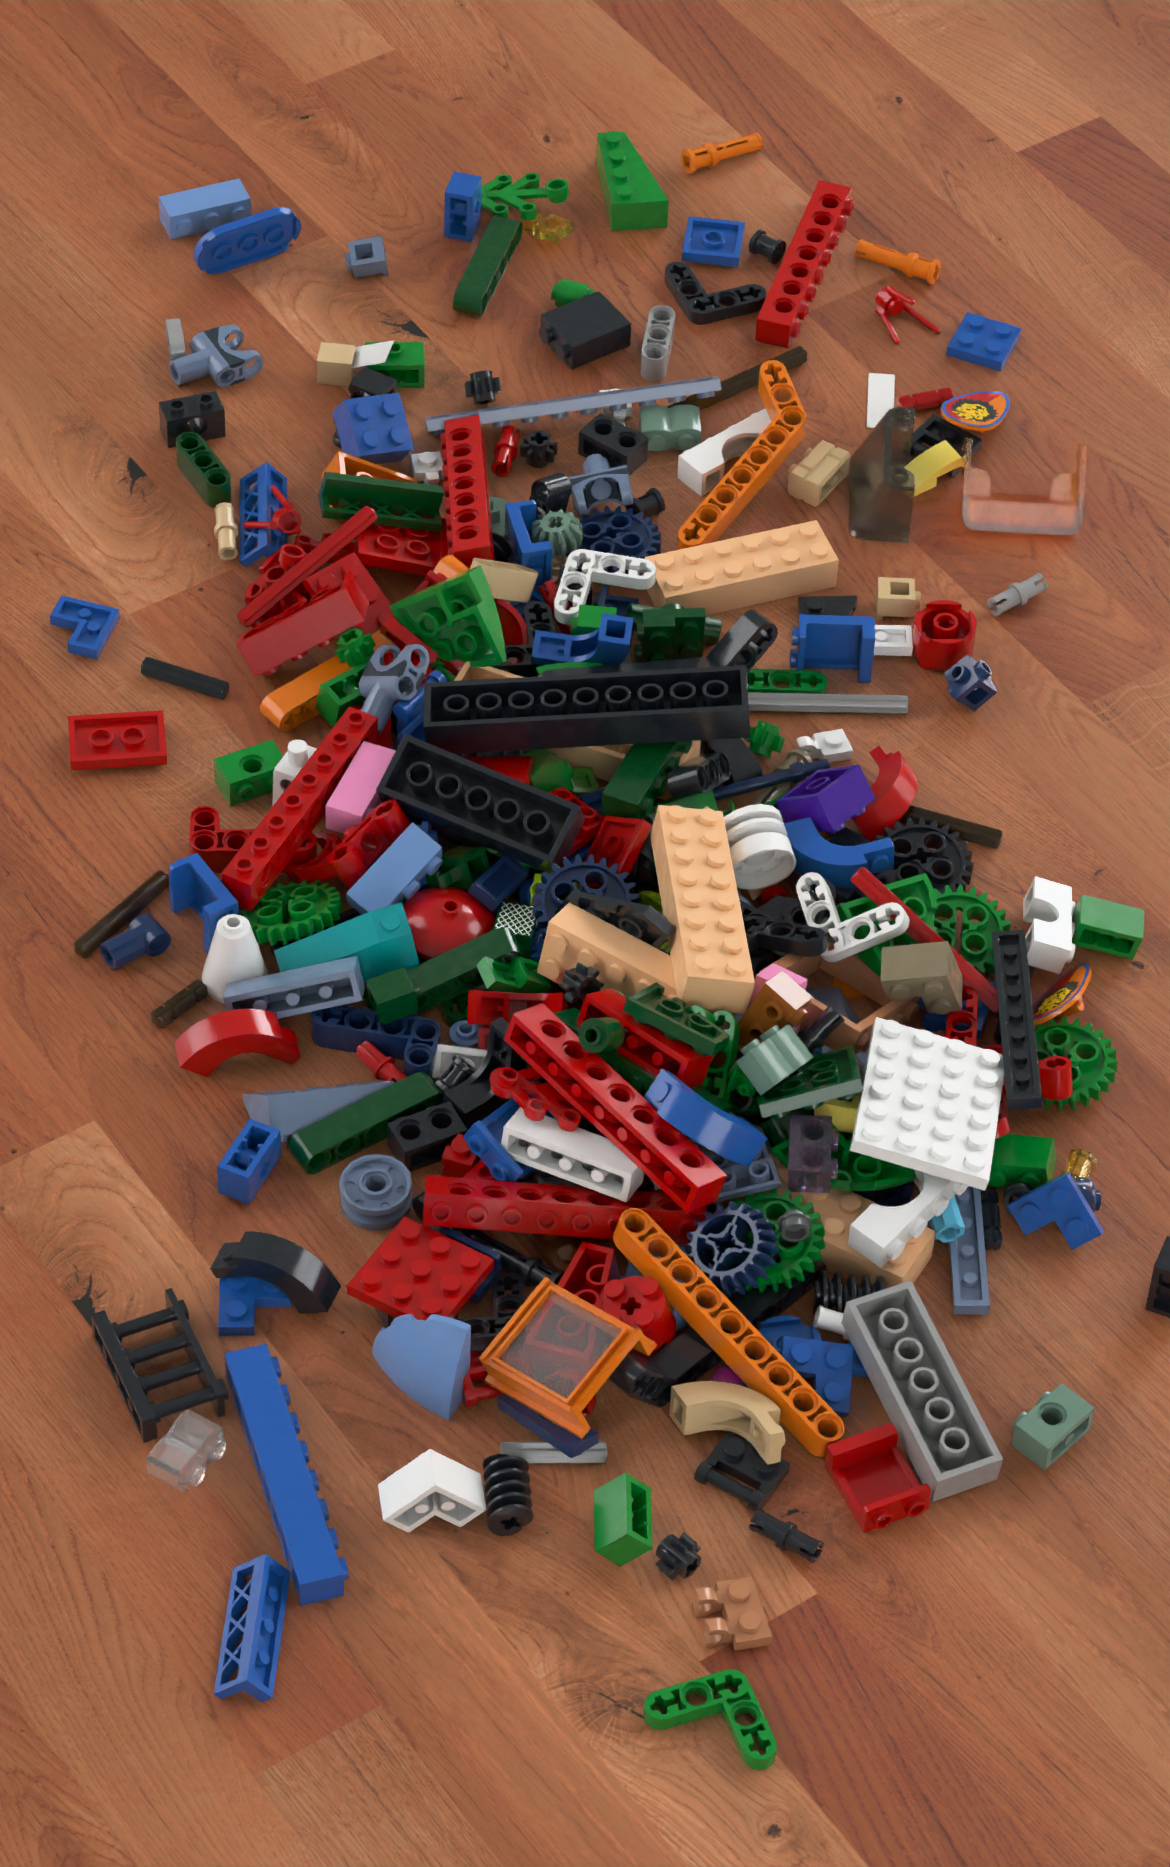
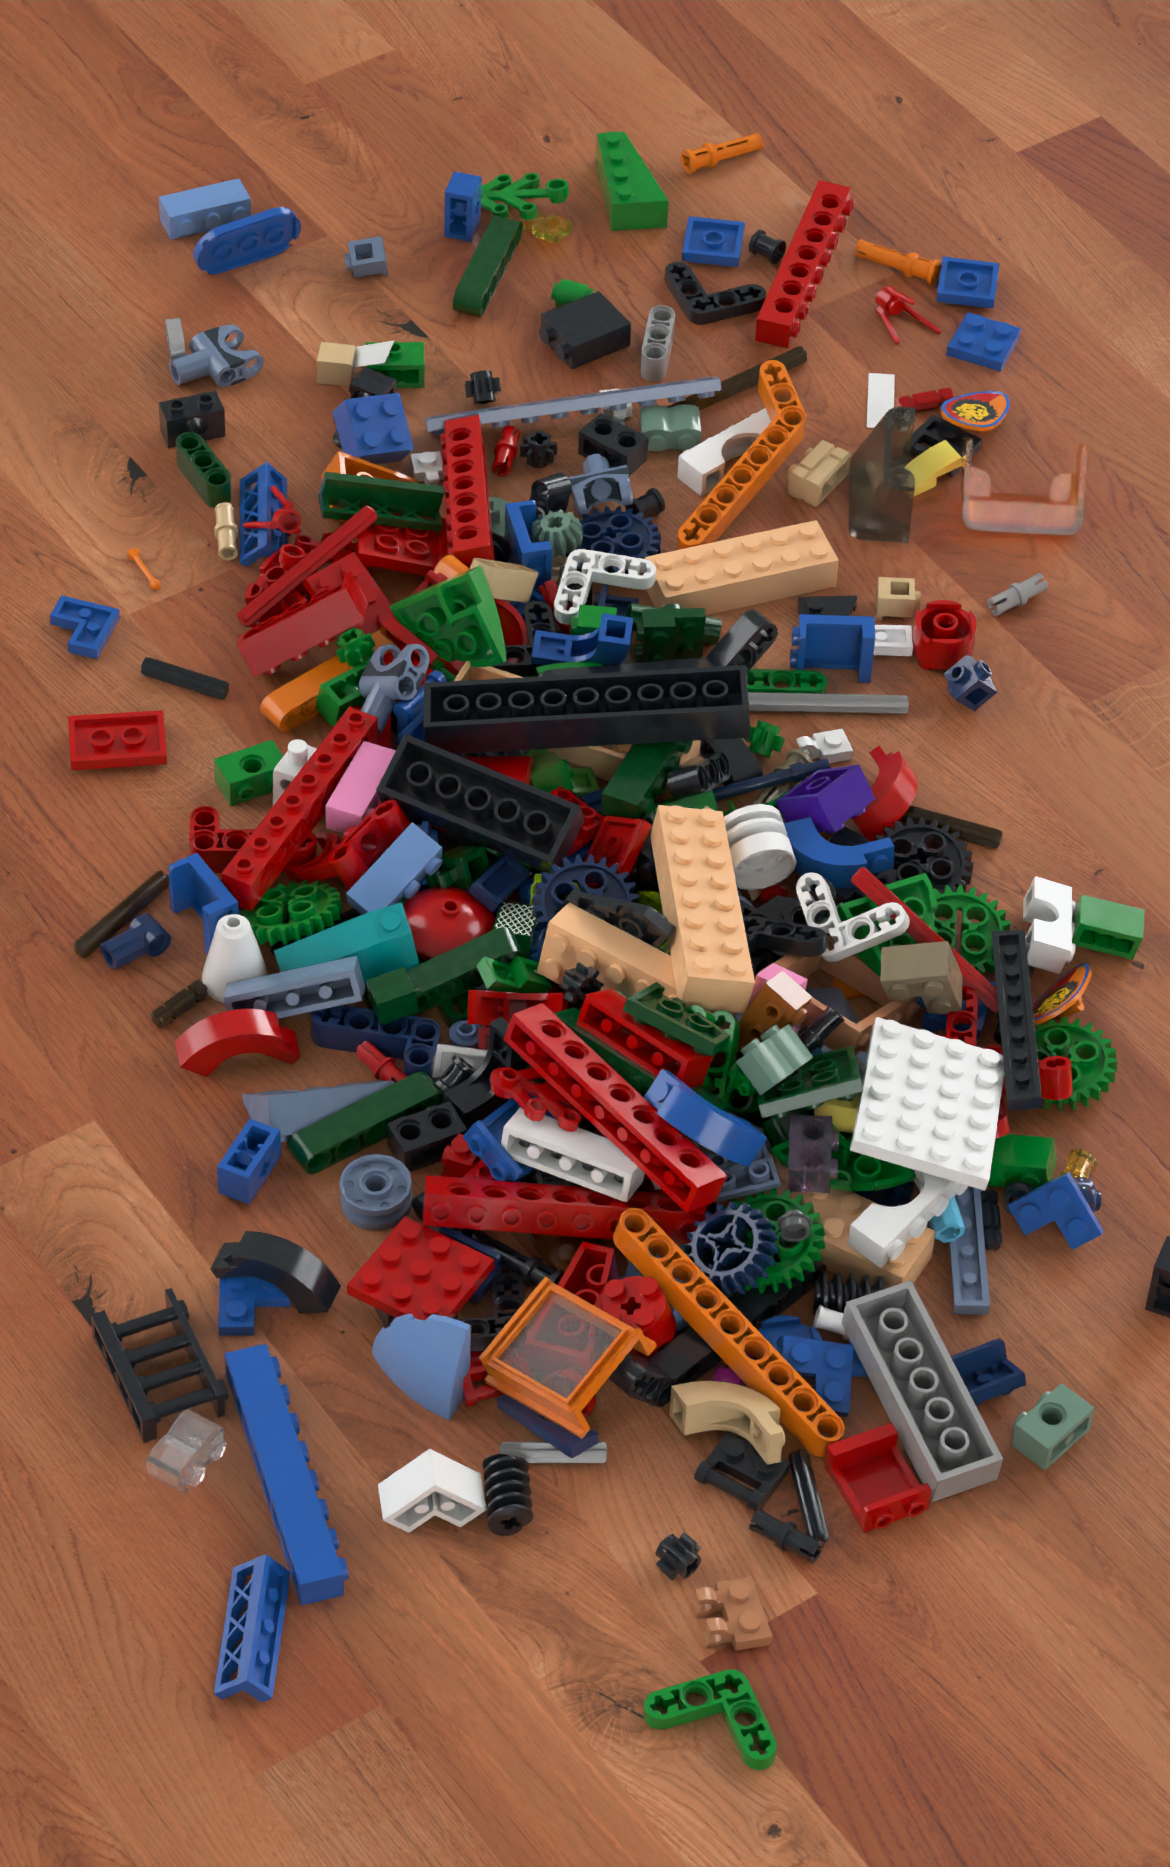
(134, 554): none -> orange hinge
(601, 1034): dark green brick -> none
(622, 1519): green brick -> none
(808, 1495): none -> black axle
(968, 282): none -> blue plate
(988, 1371): none -> dark blue bracket

